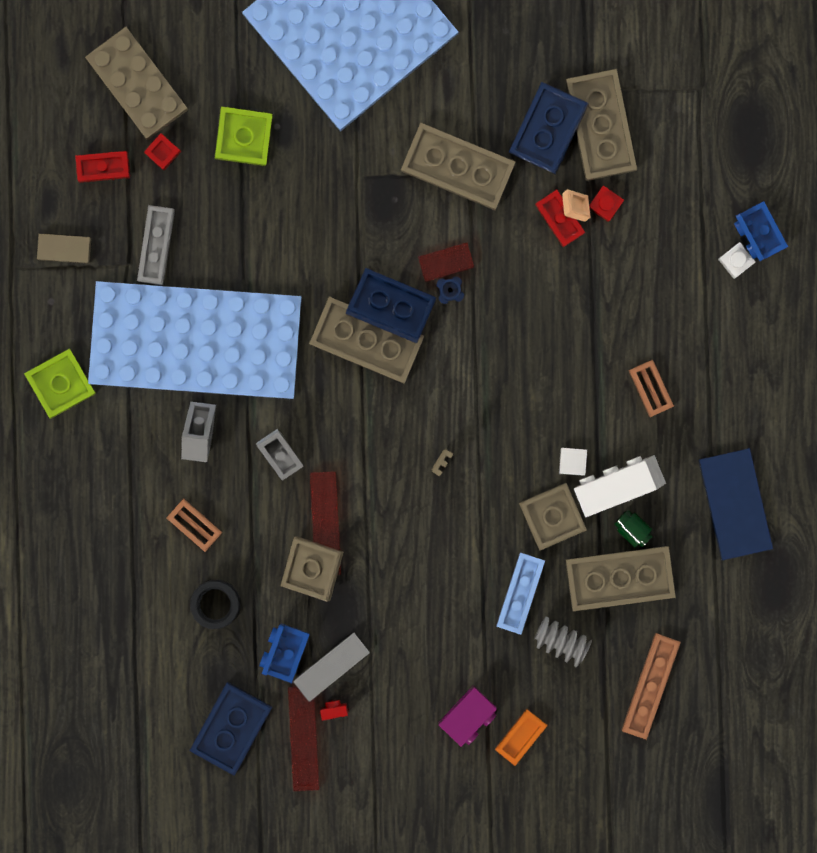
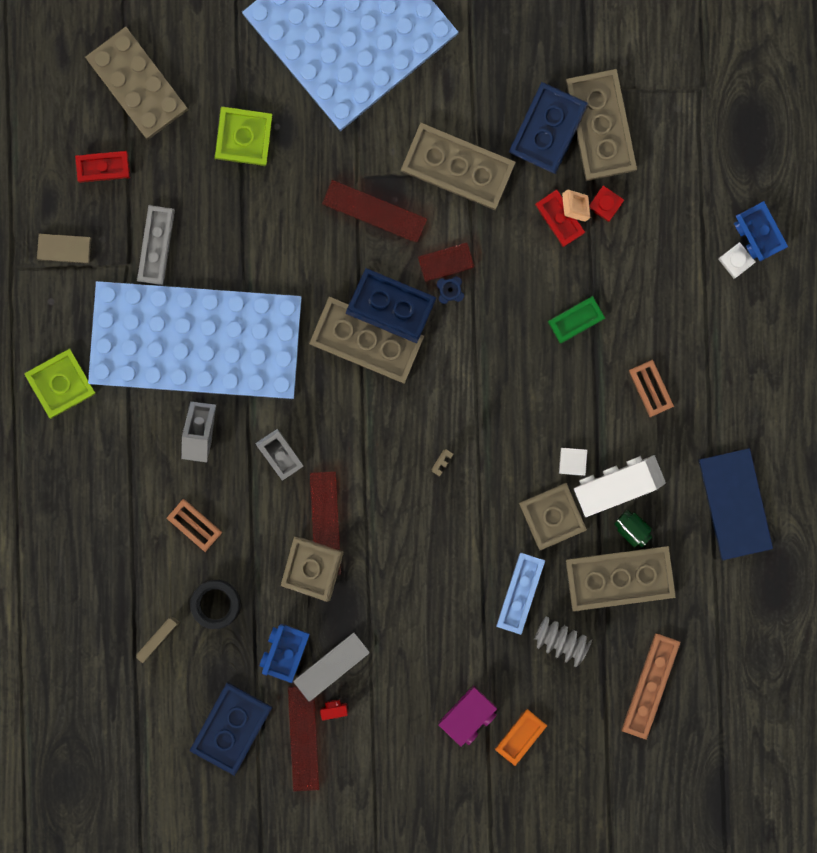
(157, 639): none -> dark tan tile
(162, 151): red plate -> none
(374, 211): none -> clear red tile
(576, 319): none -> green tile

